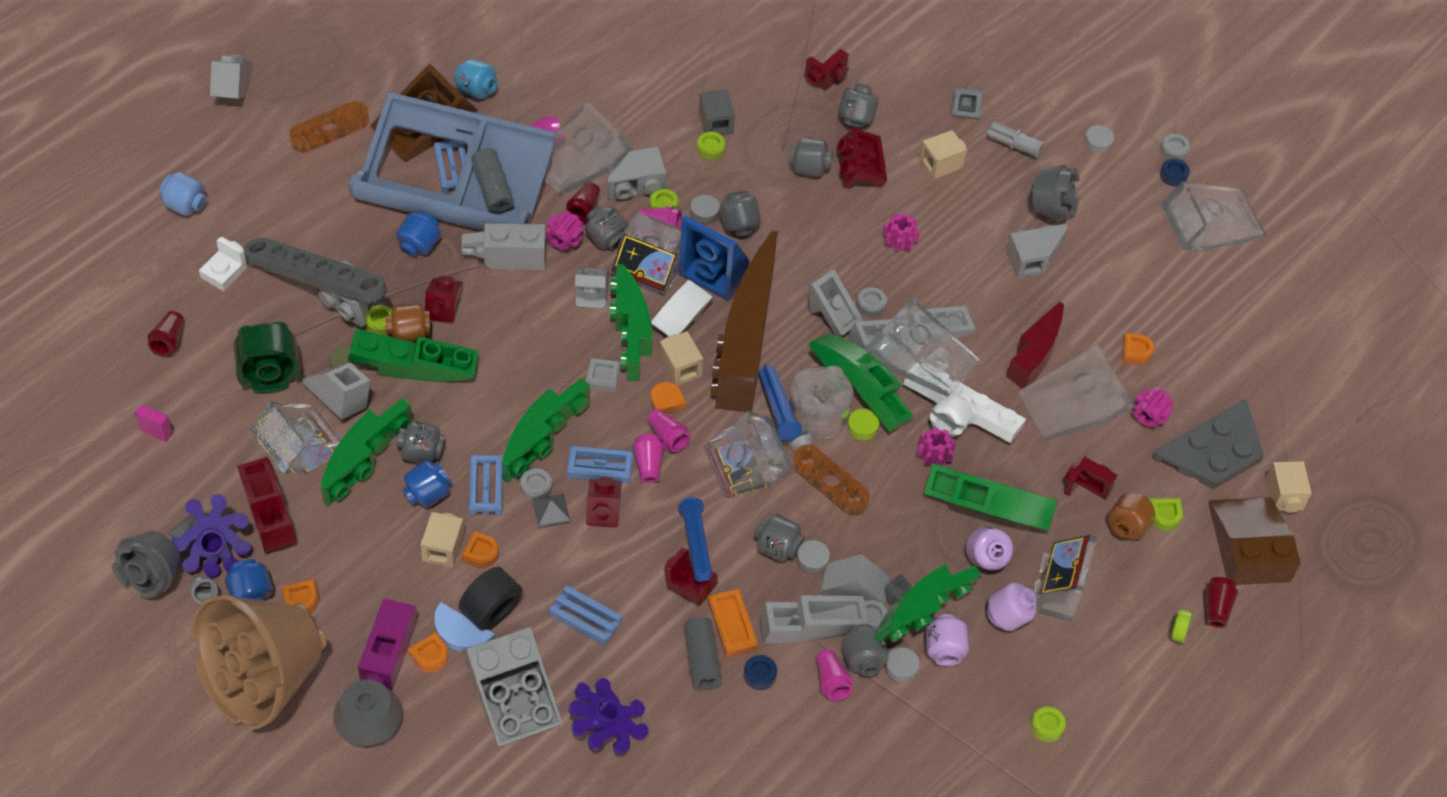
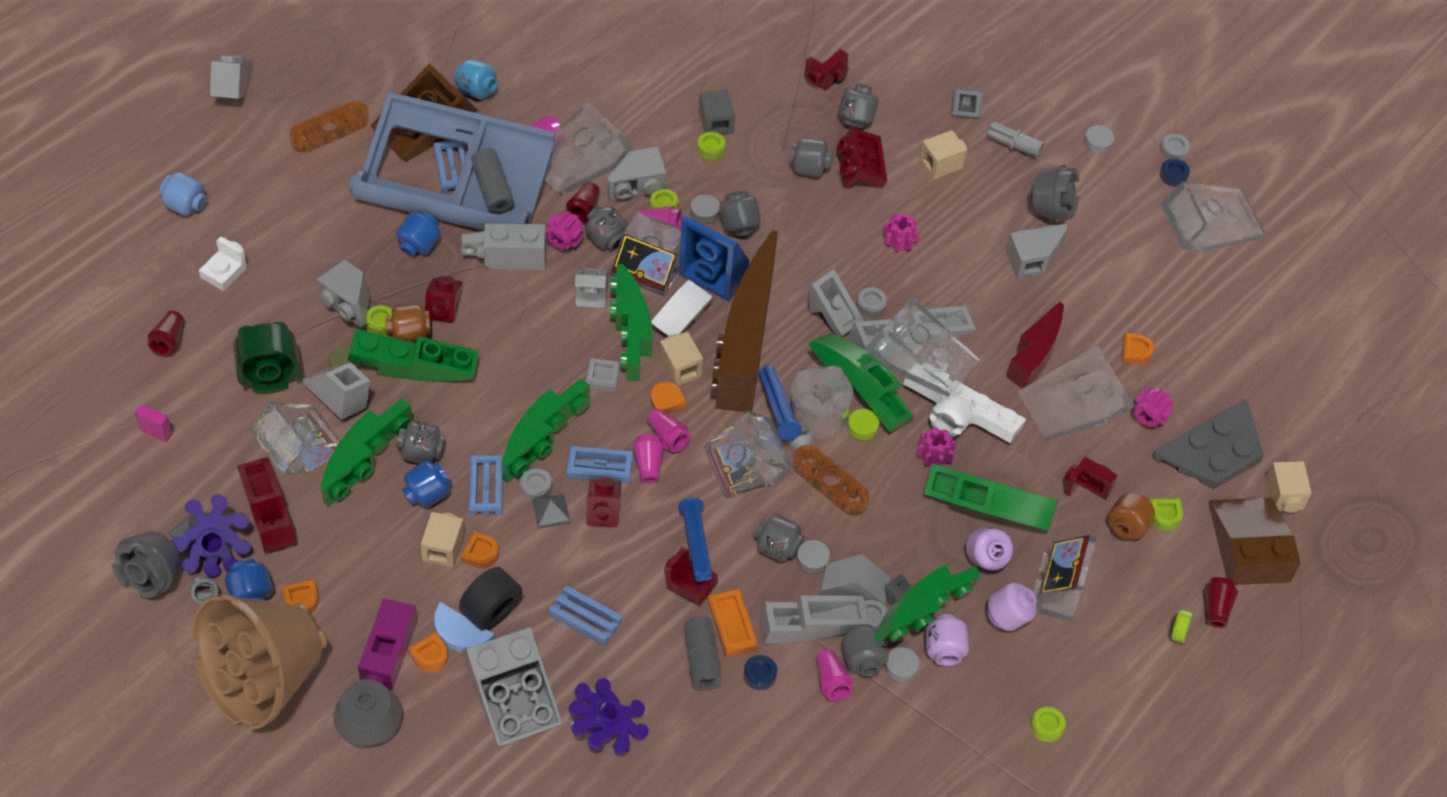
(315, 270): dark grey plate -> none

